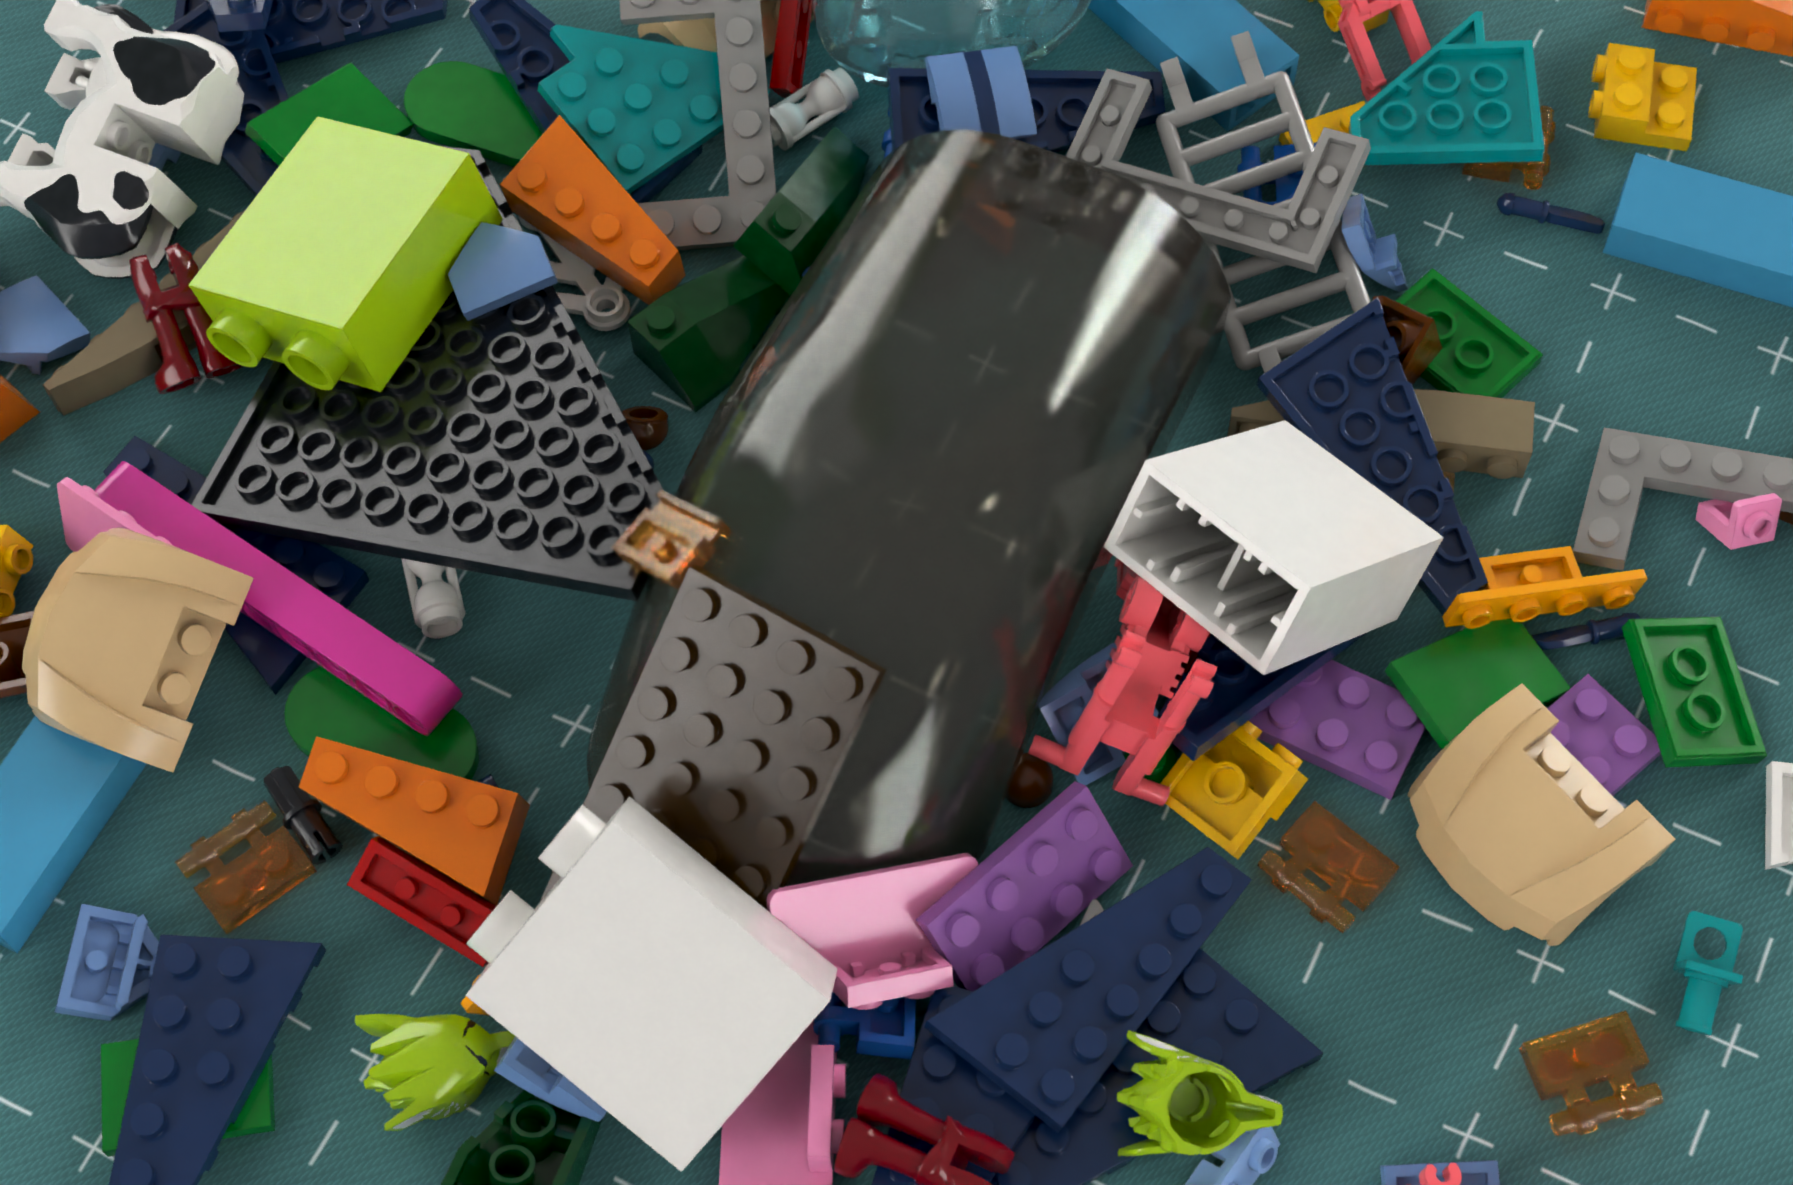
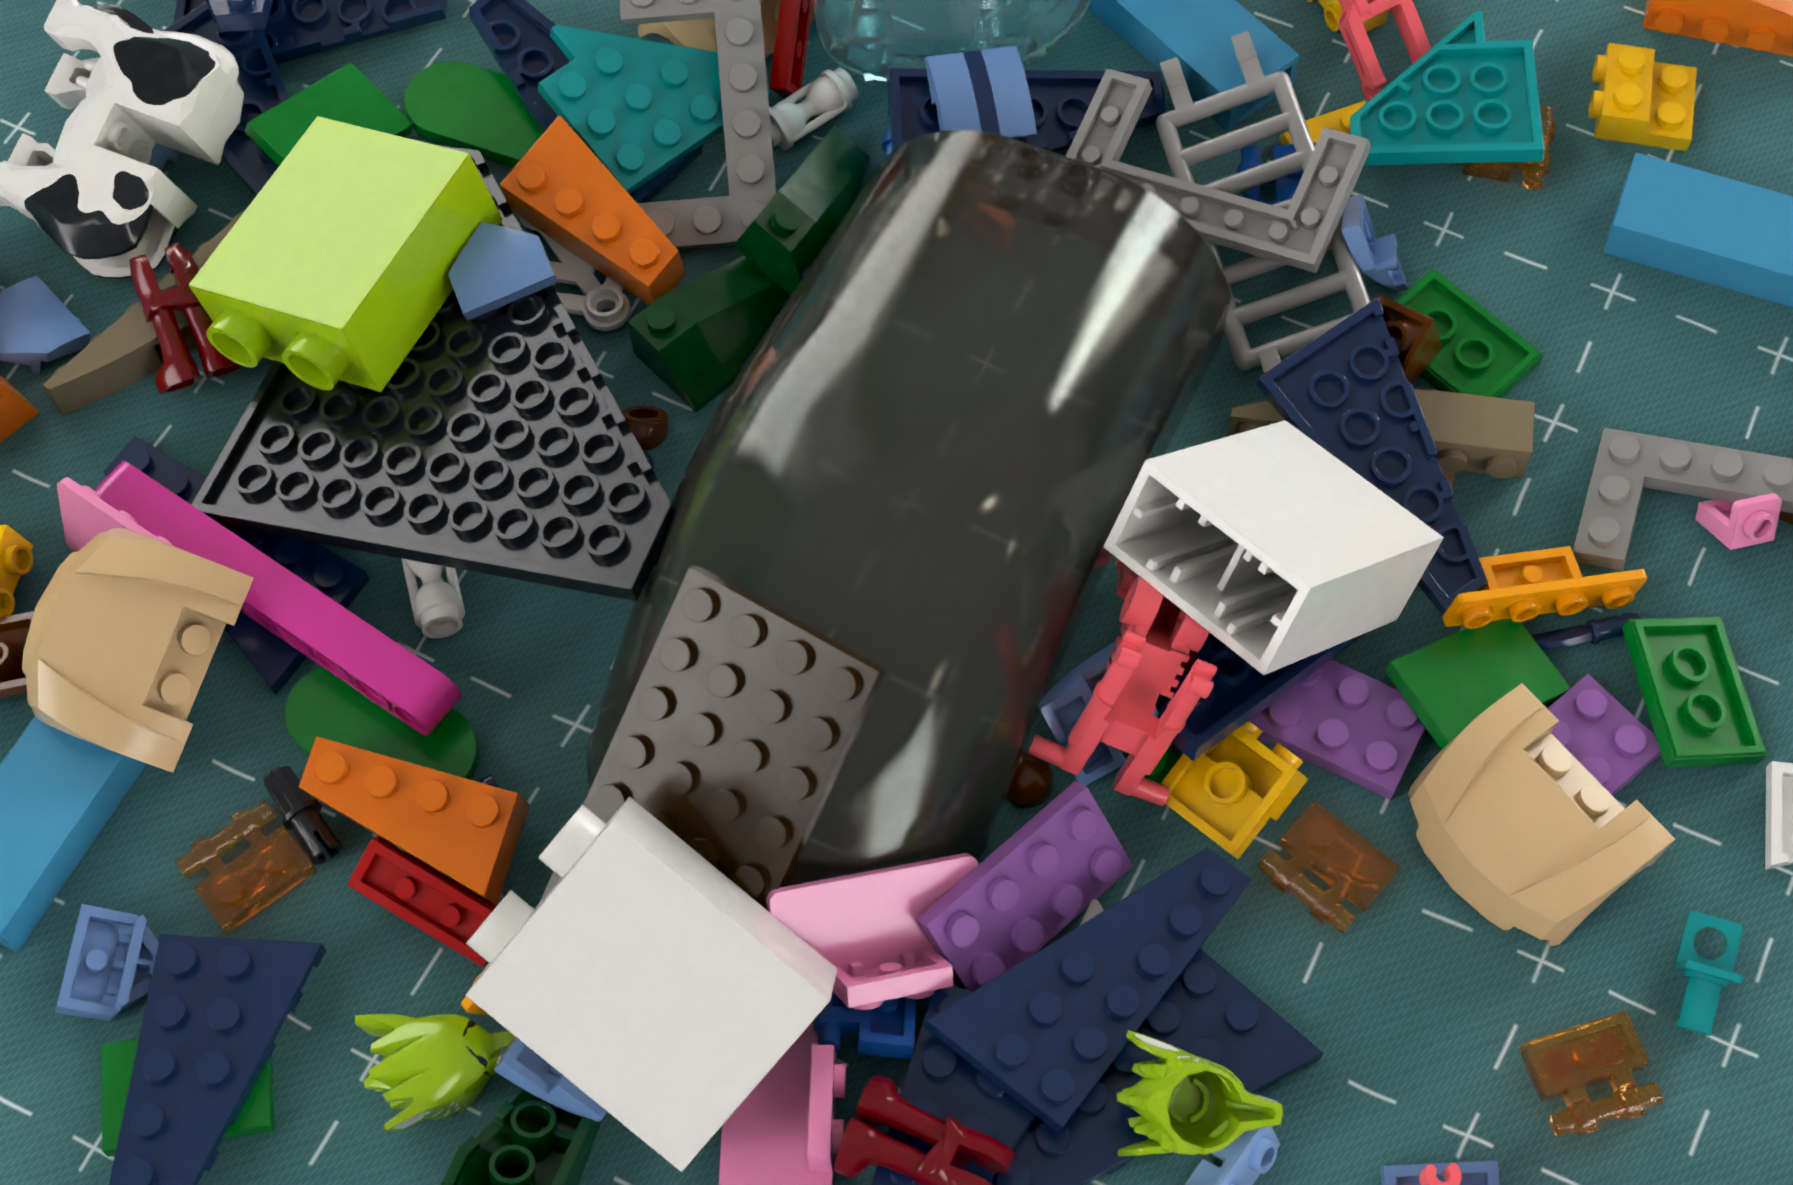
(670, 539): clear orange plate -> none
(1542, 211): dark blue piece -> none

